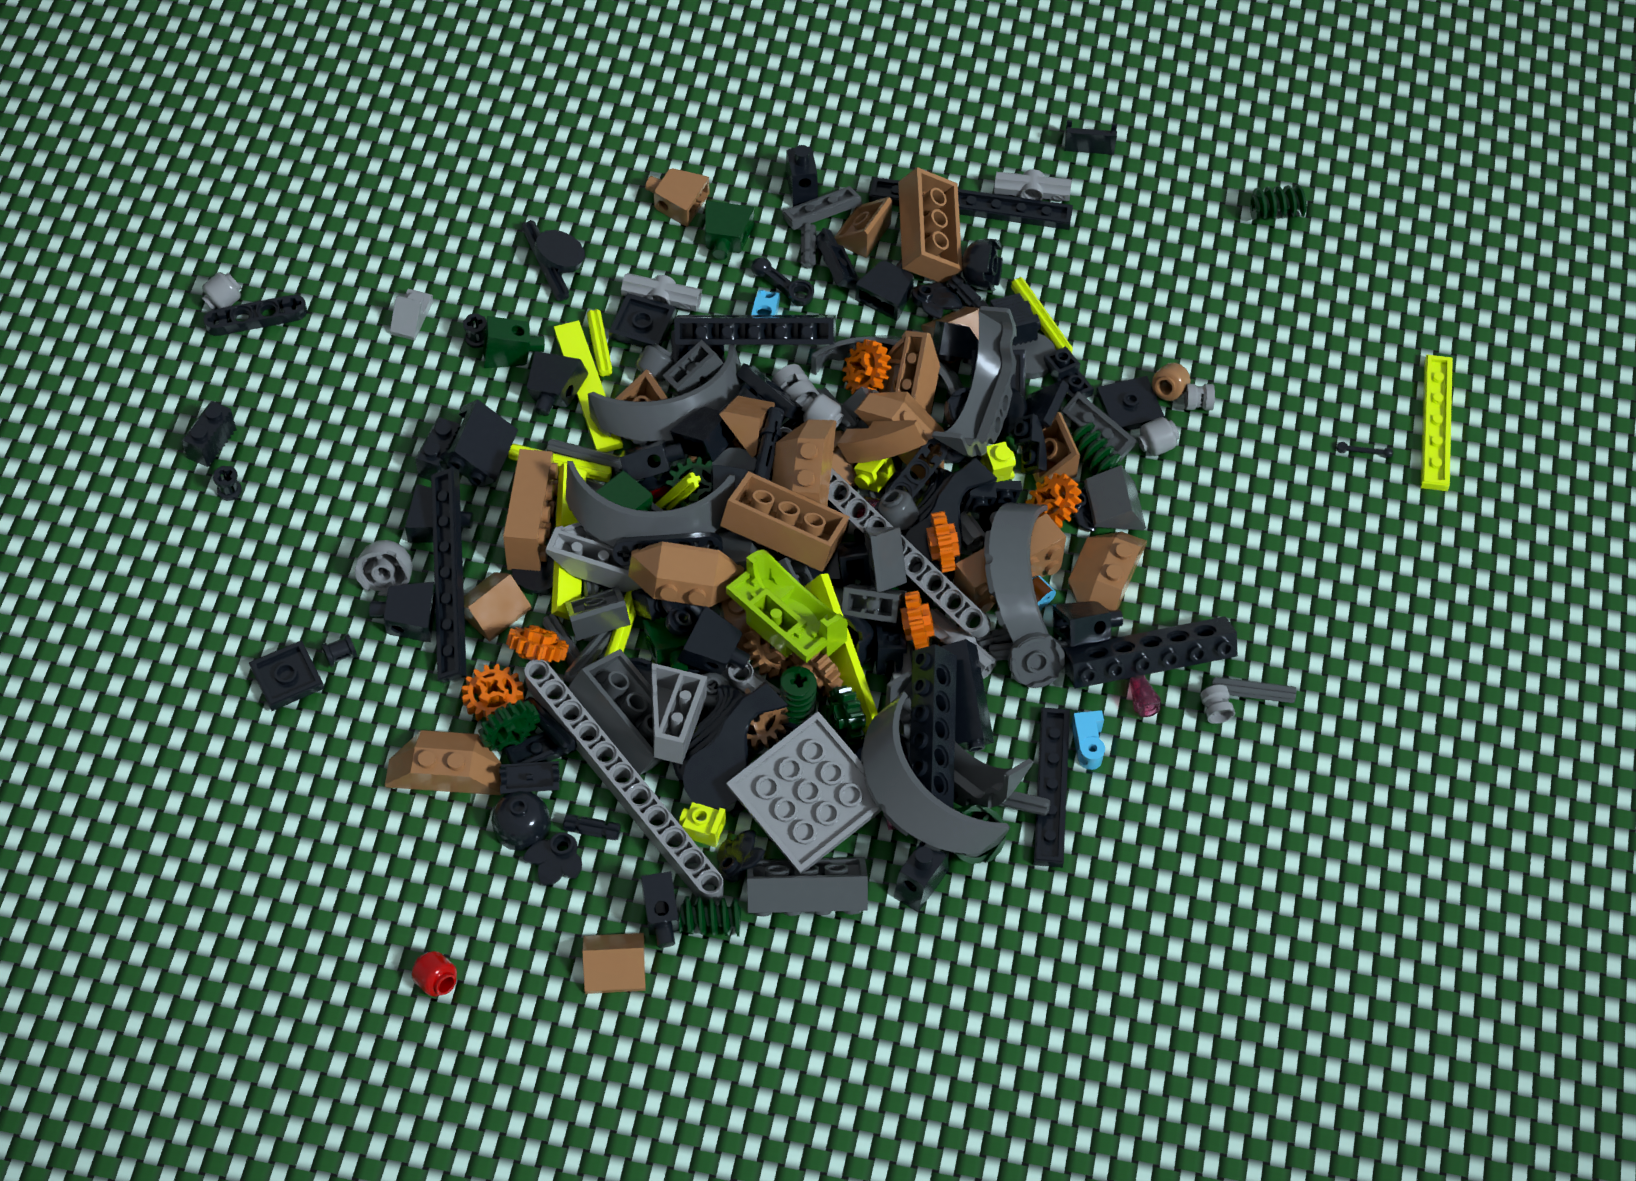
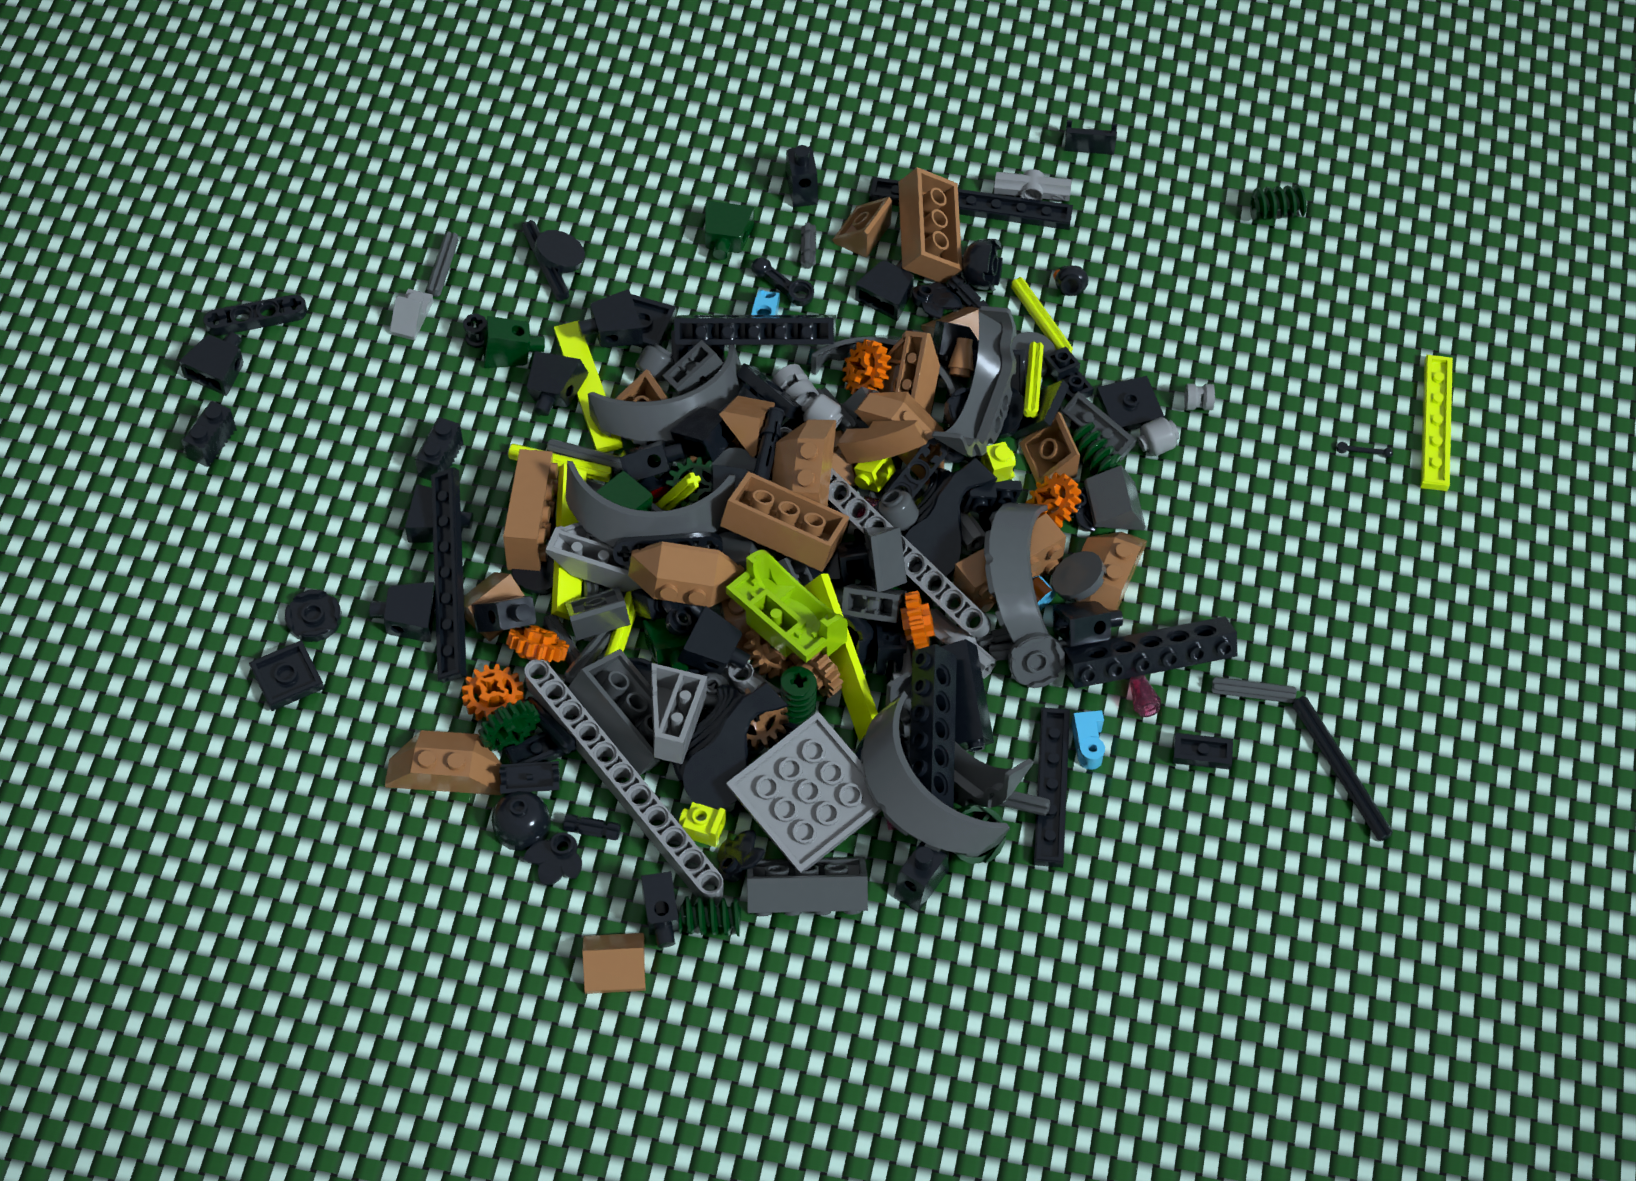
(214, 362): none -> black torso
(221, 291): light grey head -> none
(224, 486): black bush -> none
(313, 615): none -> black tile
(339, 650): black bush -> none
(383, 566): light grey cylinder -> none
(434, 974): red head -> none
(442, 264): none -> dark grey axle
(480, 444): black panel -> none
(508, 612): none -> black torso
(599, 342): neon yellow axle -> none
(613, 321): none -> black torso
(663, 290): light grey piece -> none
(679, 194): medium nougat torso -> none
(821, 207): dark grey tile -> none
(837, 260): black hinge -> none
(846, 715): dark green gear -> none
(943, 541): orange gear -> none
(962, 359): none -> medium nougat cone
(1026, 323): black brick -> none
(1031, 439): black slope -> none
(1033, 380): none -> neon yellow axle
(1071, 280): none -> black animal
(1078, 576): none -> dark grey tile
(1170, 381): medium nougat head -> none
(1203, 751): none -> black plate
(1217, 703): light grey wheel -> none
(1342, 769): none -> black axle

